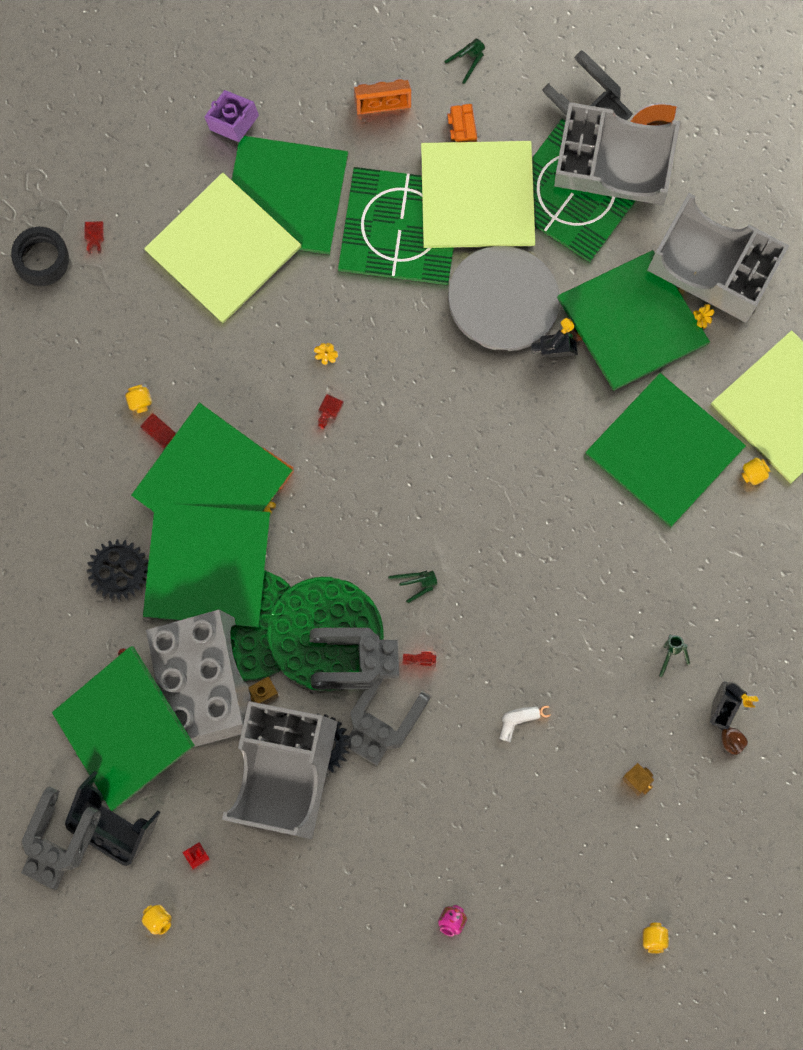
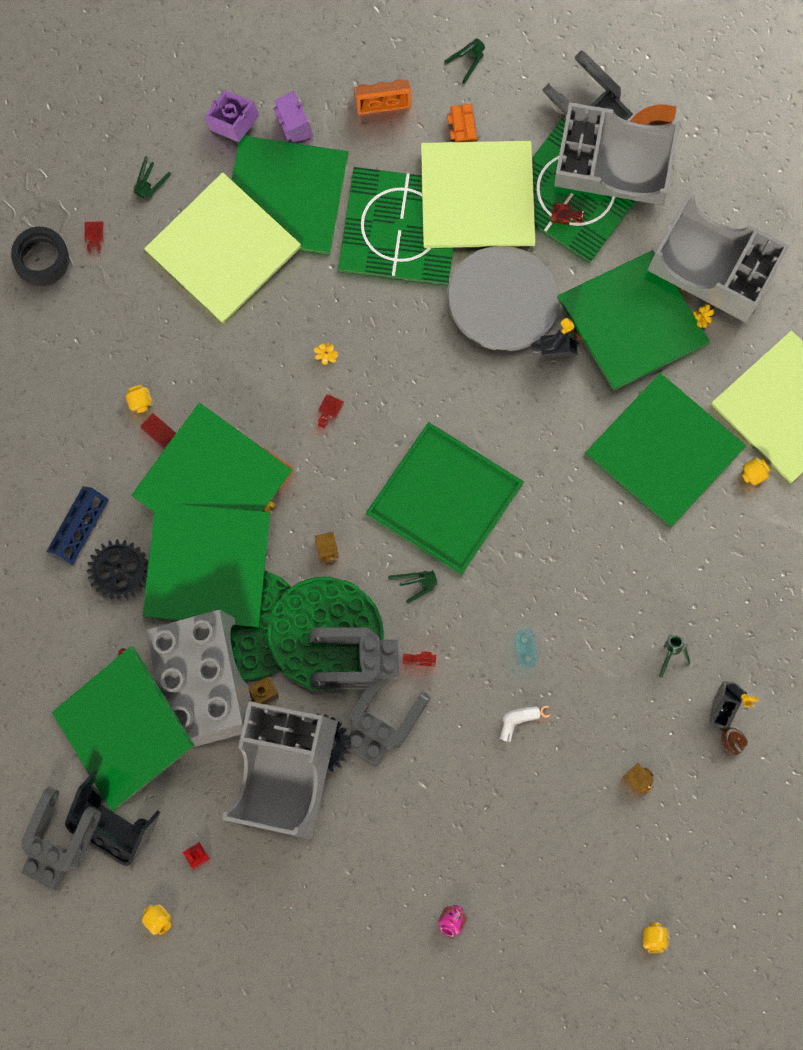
(73, 520): none -> dark blue fence
(142, 187): none -> dark green plant
(292, 118): none -> medium lavender brick
(327, 547): none -> pearl gold brick
(444, 498): none -> green tile
(526, 649): none -> clear light blue plate
(563, 214): none -> clear red plate

